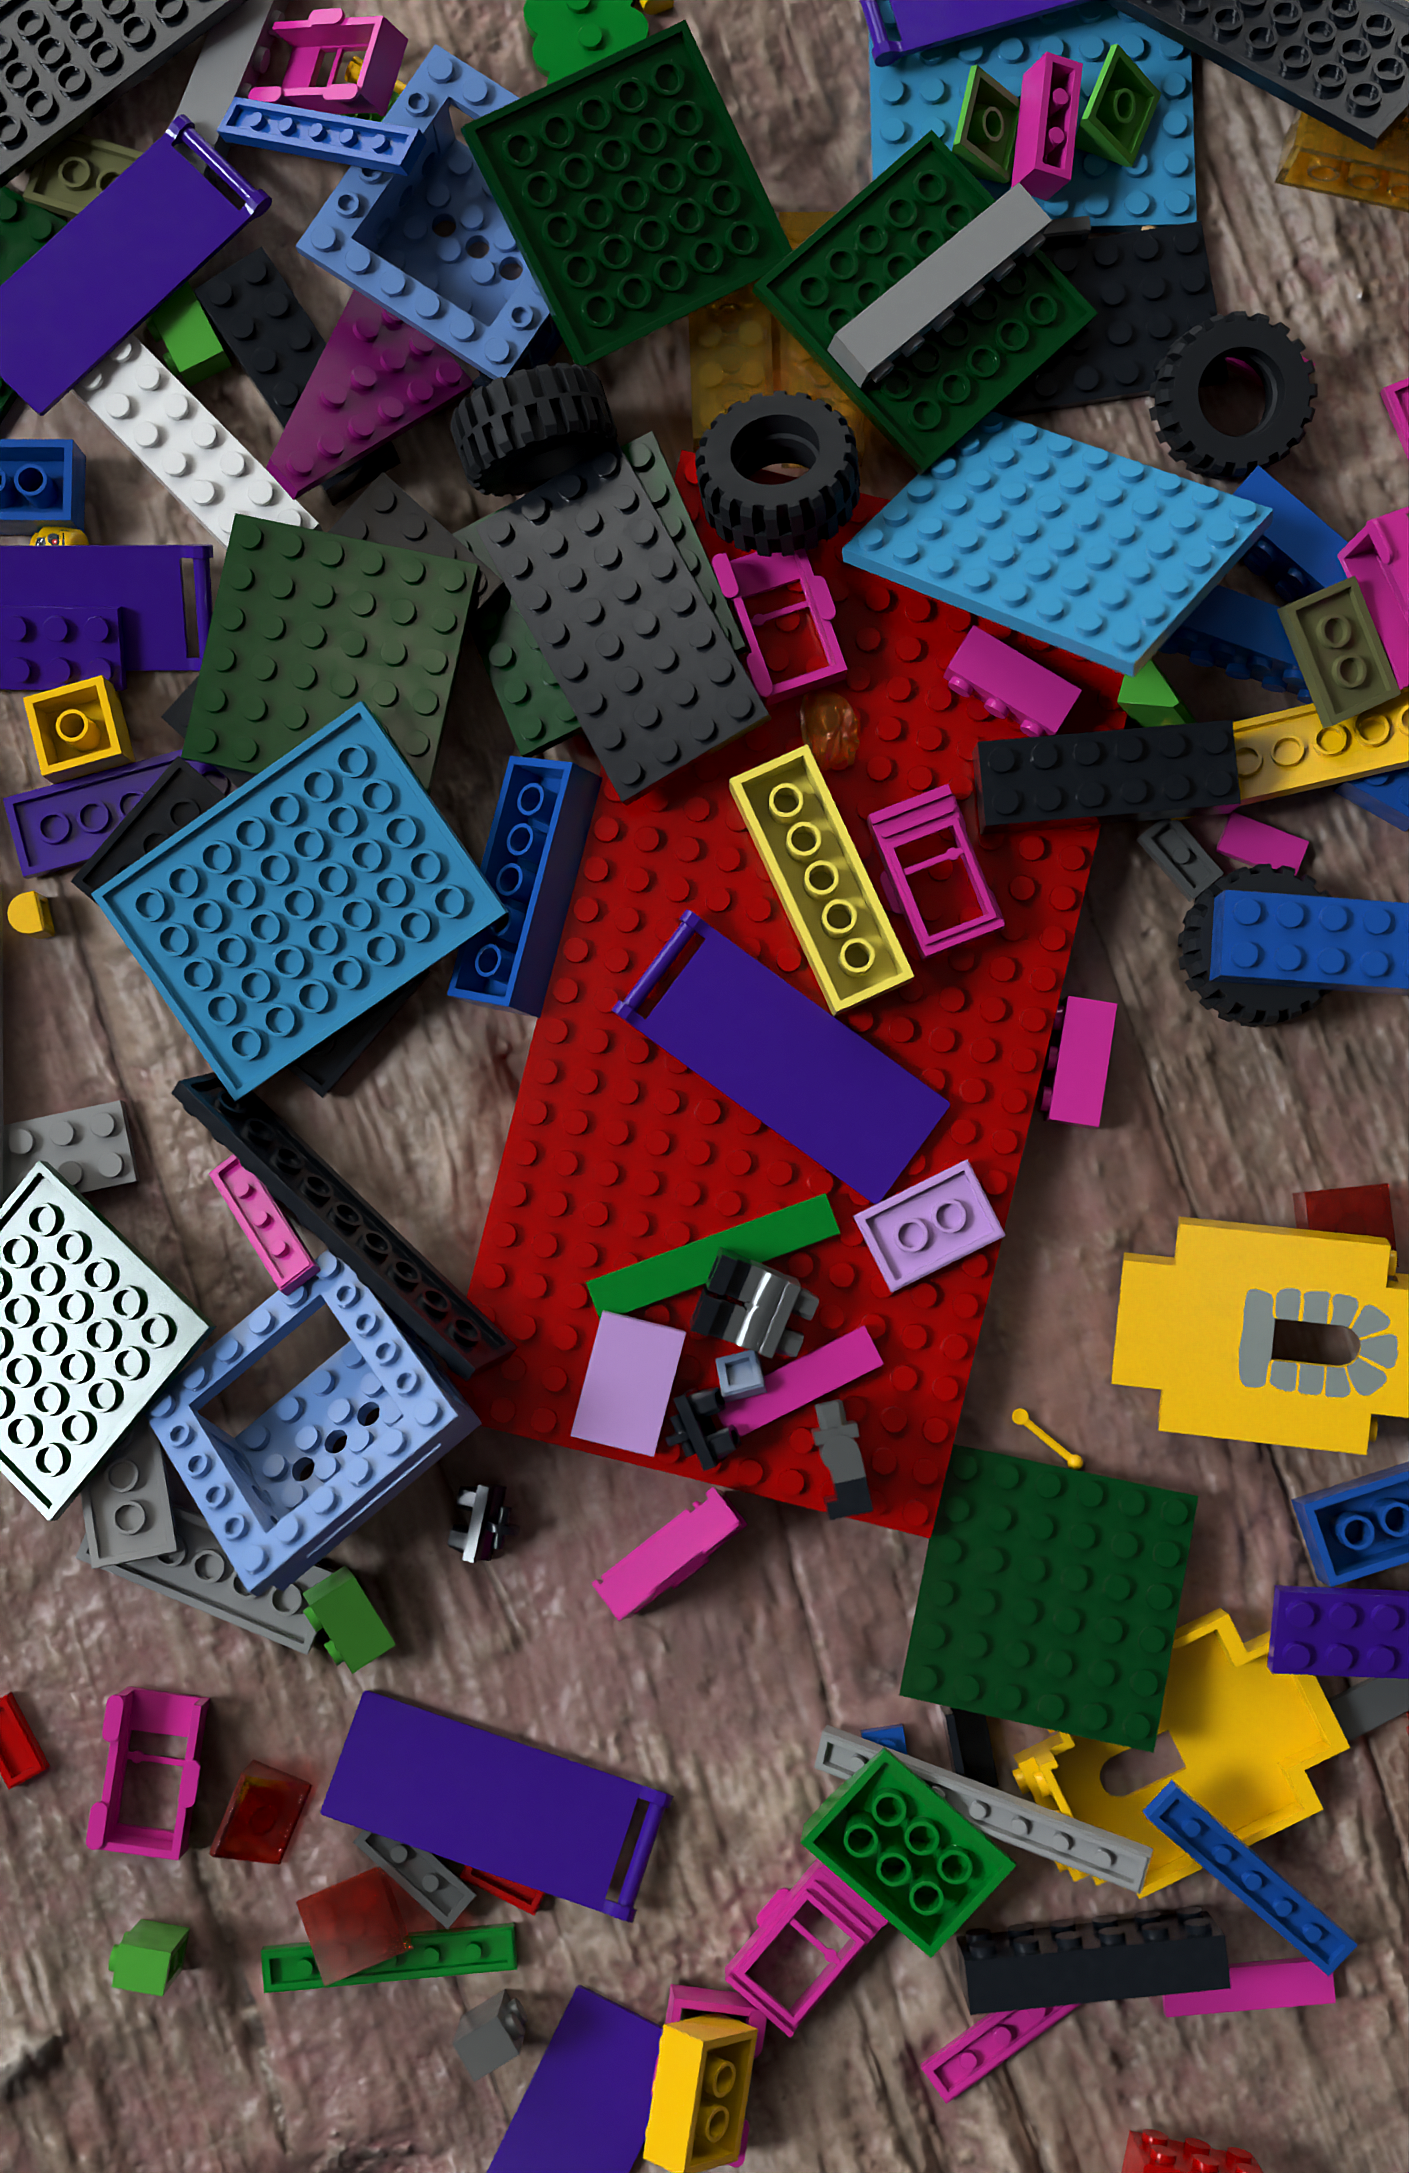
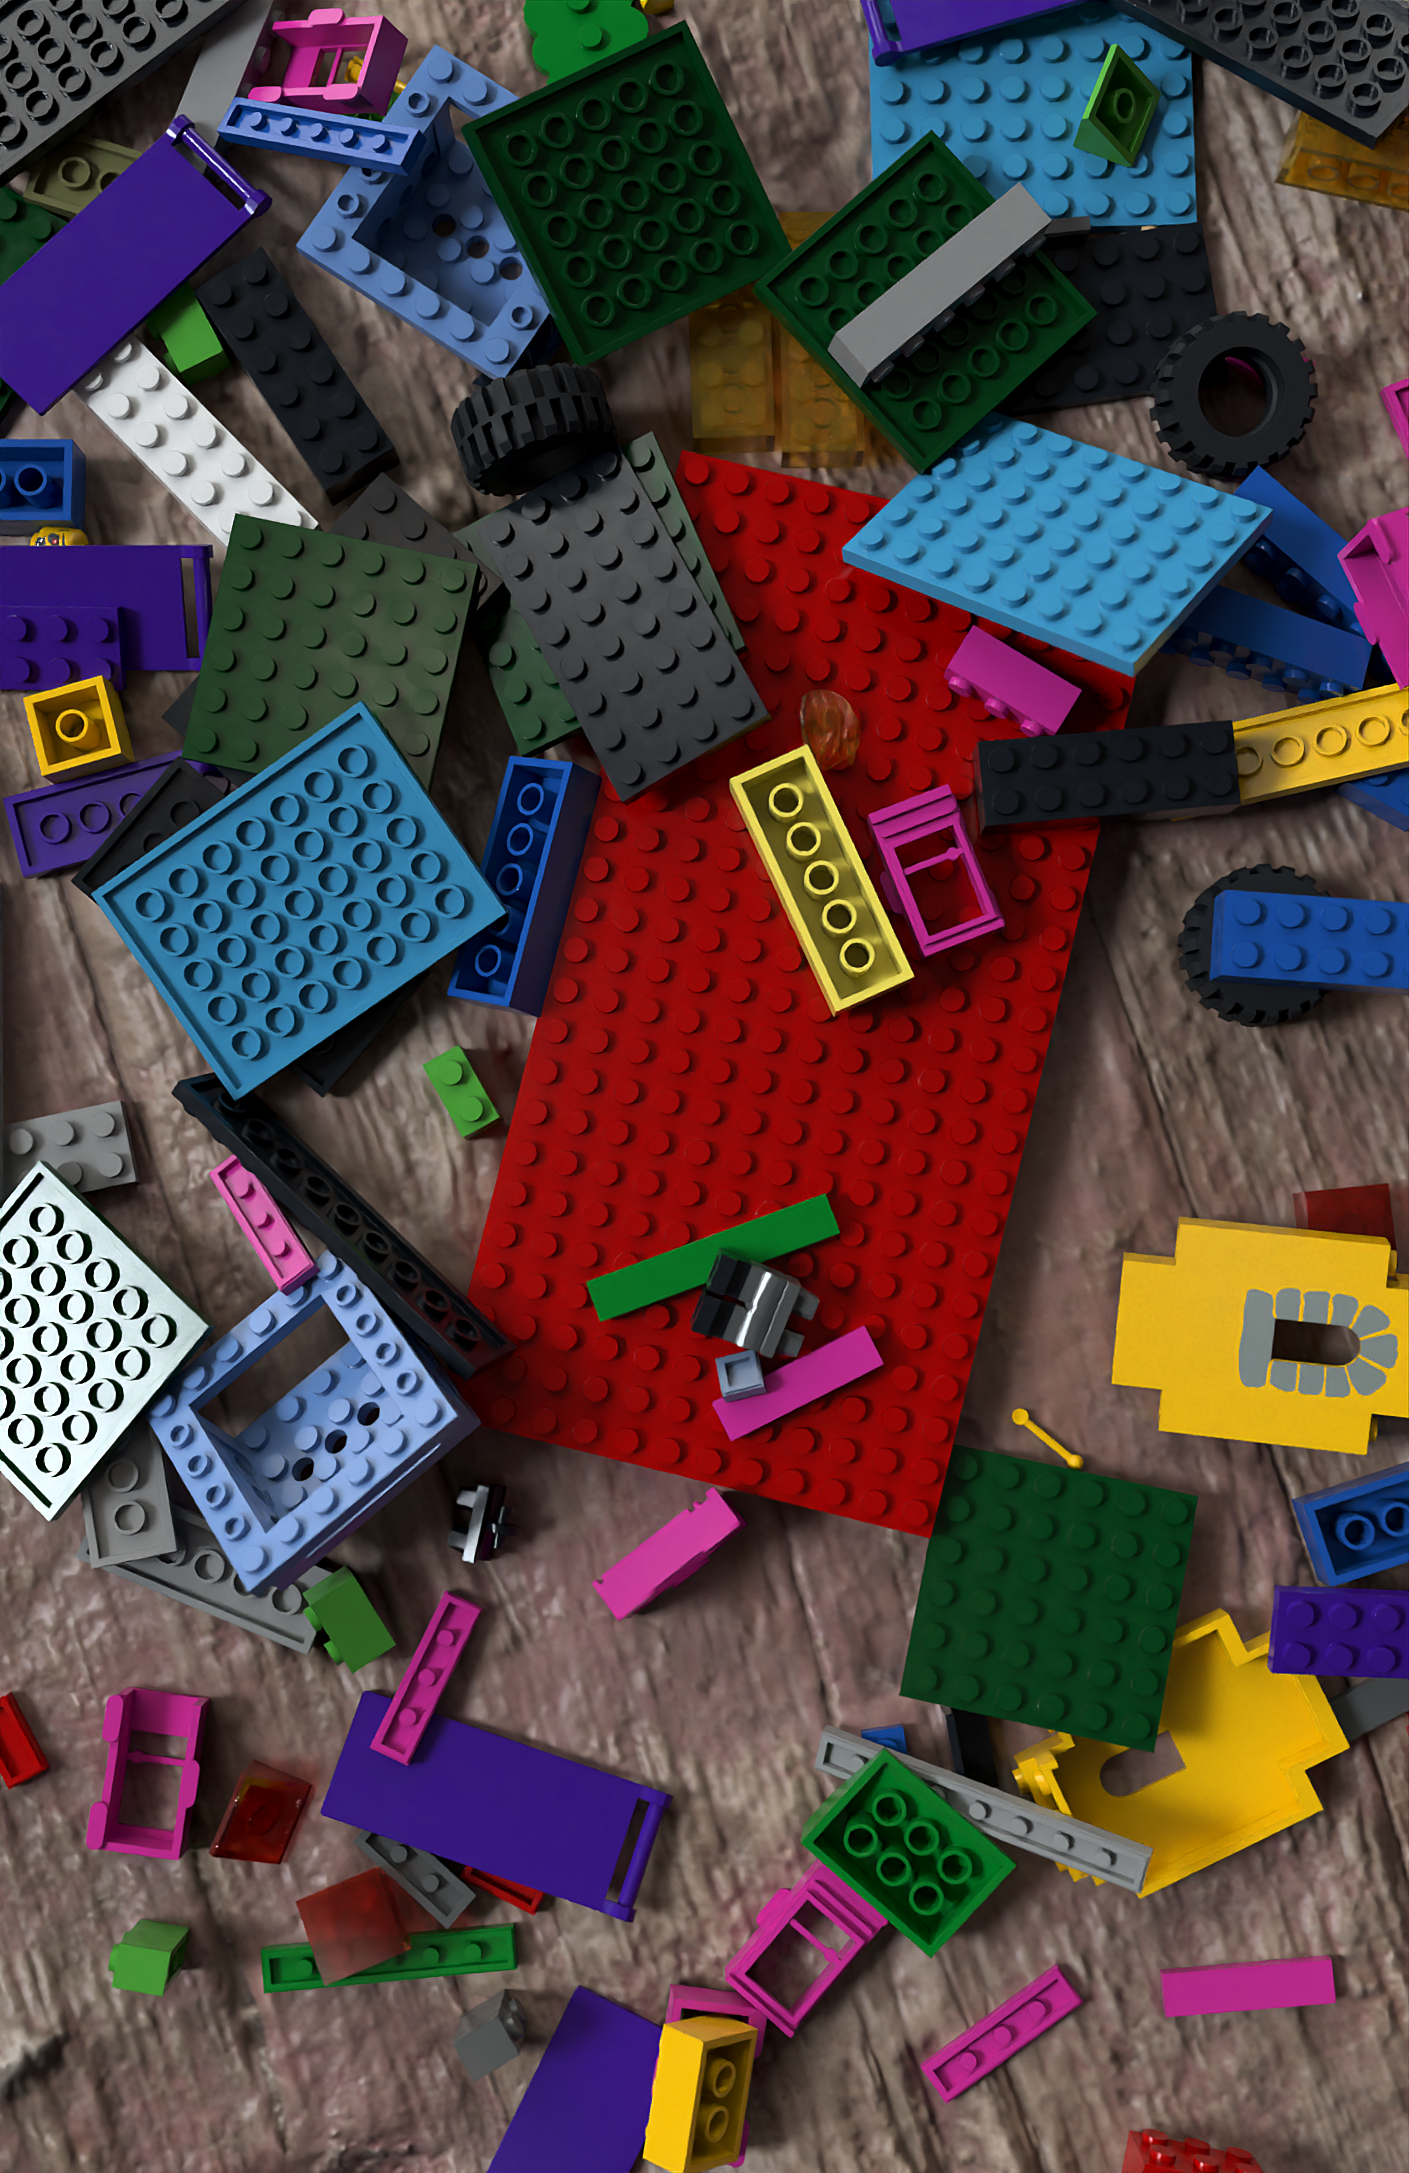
(31, 915): yellow brick -> none
(363, 393): magenta wing -> none
(426, 1678): none -> dark pink tile
(462, 1092): none -> bright green brick
(628, 1383): lavender tile -> none
(696, 1429): black hips -> none
(759, 574): dark pink piece -> none
(771, 433): black tyre -> none
(786, 1060): dark purple flag -> none
(843, 1459): dark grey hips -> none
(929, 1225): lavender tile -> none
(987, 128): bright green slope -> none
(1047, 125): dark pink brick -> none
(1078, 1062): dark pink brick -> none
(1092, 1961): black brick -> none
(1152, 699): bright green slope -> none
(1180, 857): dark grey plate -> none
(1249, 1877): blue plate -> none
(1260, 844): dark pink tile -> none
(1339, 651): olive plate -> none

